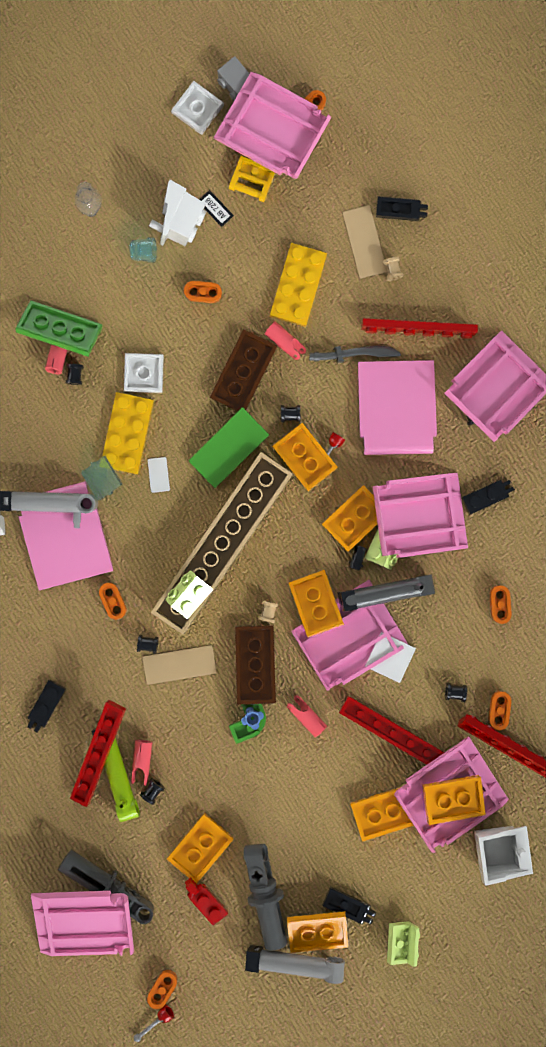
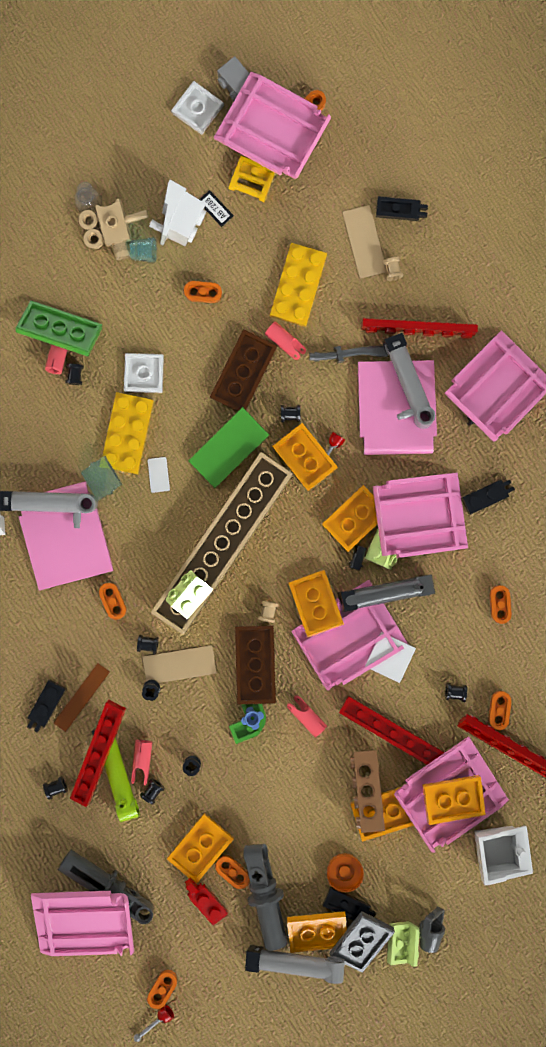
(55, 788): none -> black bush
(81, 697): none -> dark orange sticker
(113, 227): none -> tan piece
(150, 695): none -> black bush
(187, 770): none -> black bush
(232, 871): none -> orange plate
(345, 872): none -> orange piece
(362, 941): none -> tile
(370, 760): none -> medium nougat brick
(396, 349): none -> light grey piece
(432, 931): none -> dark grey piece

